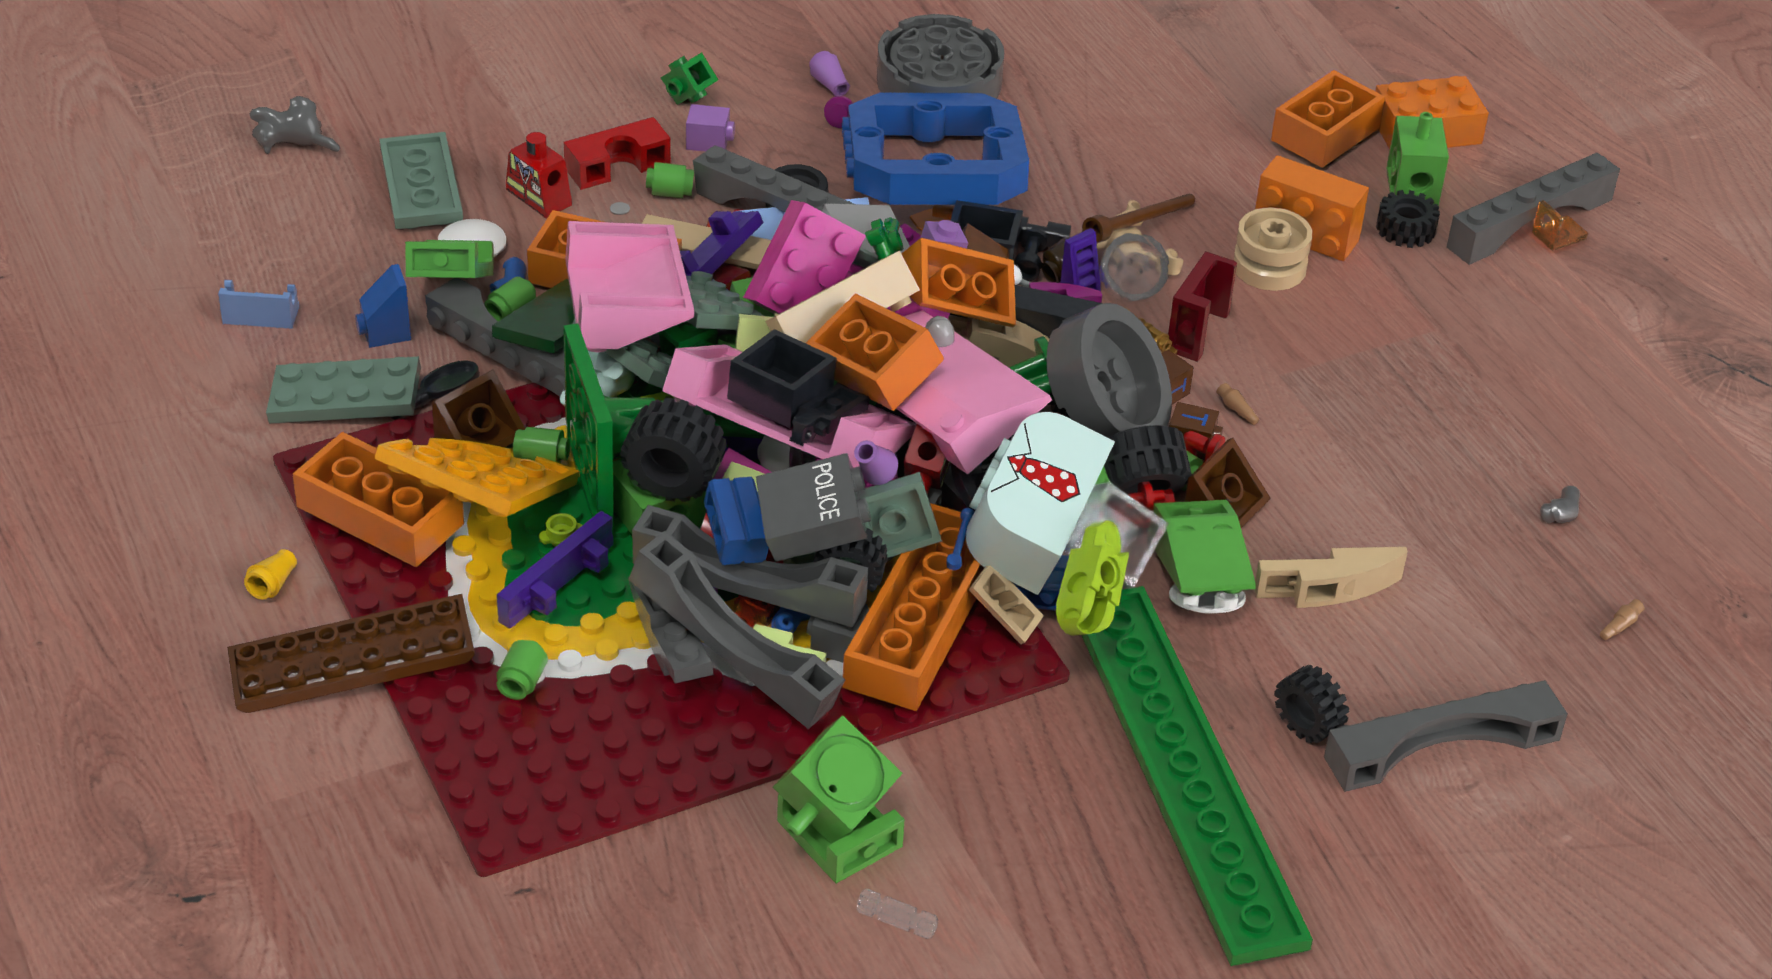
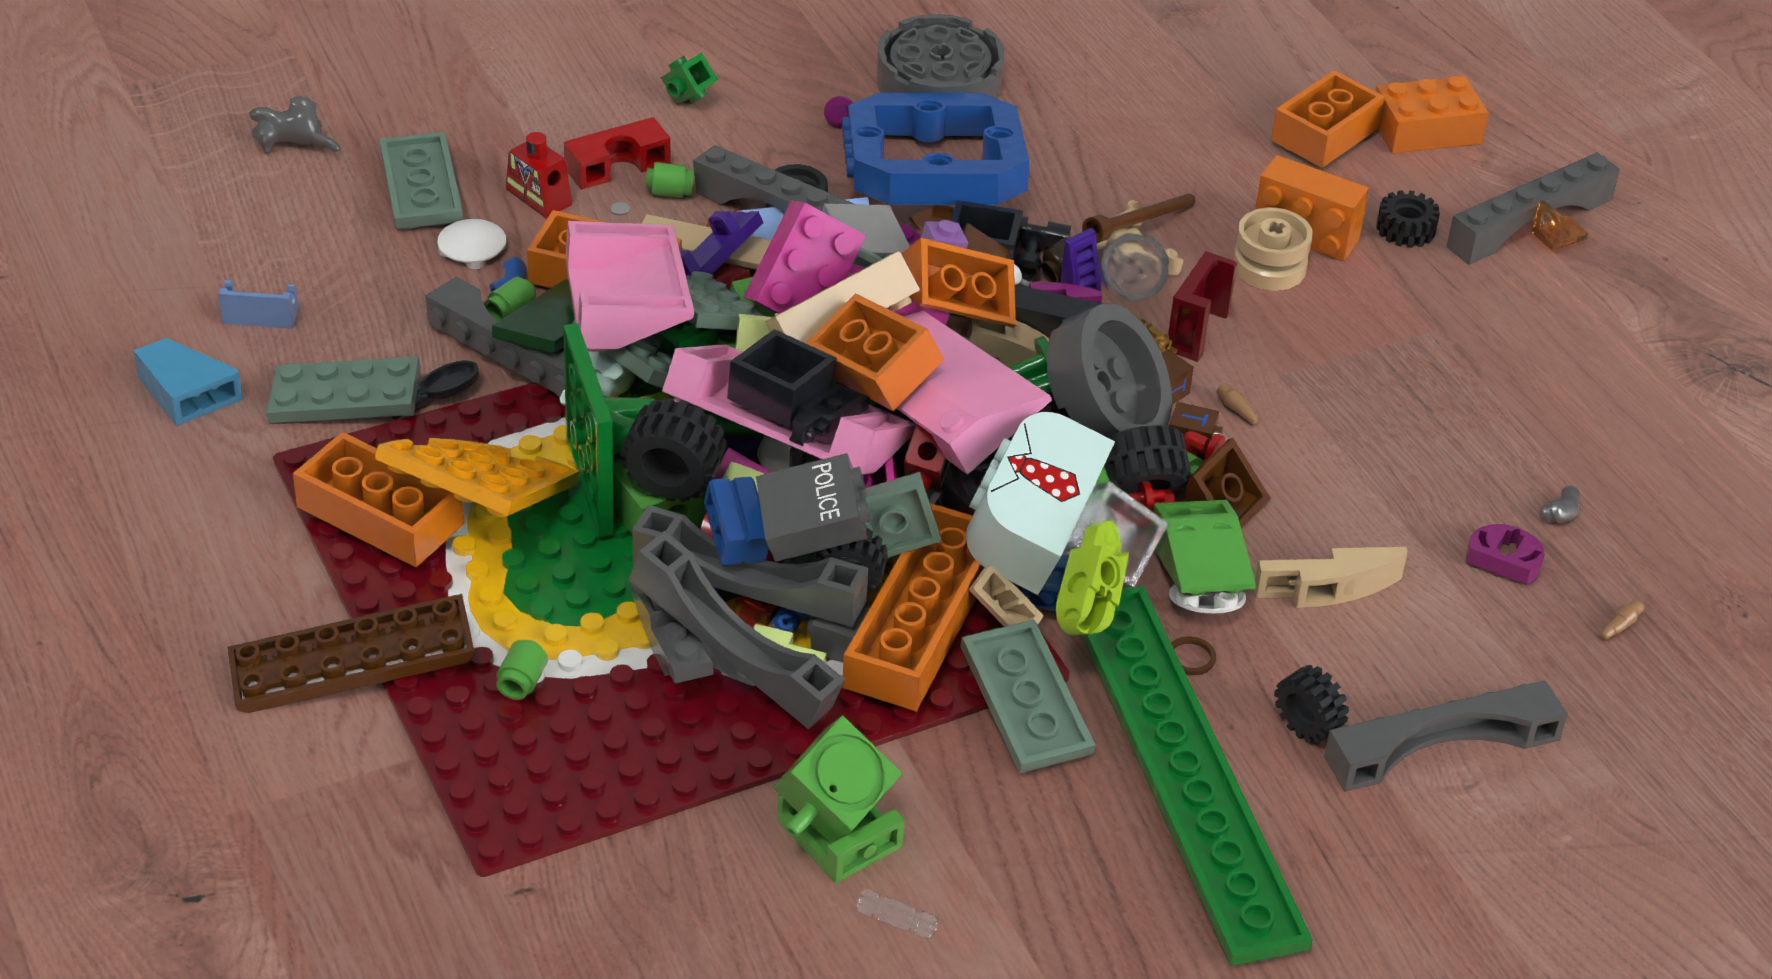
(186, 380): none -> dark azure slope
(268, 576): yellow cone -> none
(385, 310): blue slope -> none
(449, 258): bright green panel -> none
(477, 413): reddish brown slope -> none
(538, 584): dark purple hinge -> none
(542, 443): bright green brick -> none
(558, 529): lime plate -> none
(708, 127): medium lavender brick -> none
(828, 72): medium lavender cone -> none
(876, 463): medium lavender cone -> none
(885, 238): green piece -> none
(941, 331): light grey hinge -> none
(954, 560): blue hinge -> none
(1027, 696): none -> sand green plate
(1204, 644): none -> reddish brown piece
(1418, 156): bright green piece -> none
(1485, 552): none -> magenta piece

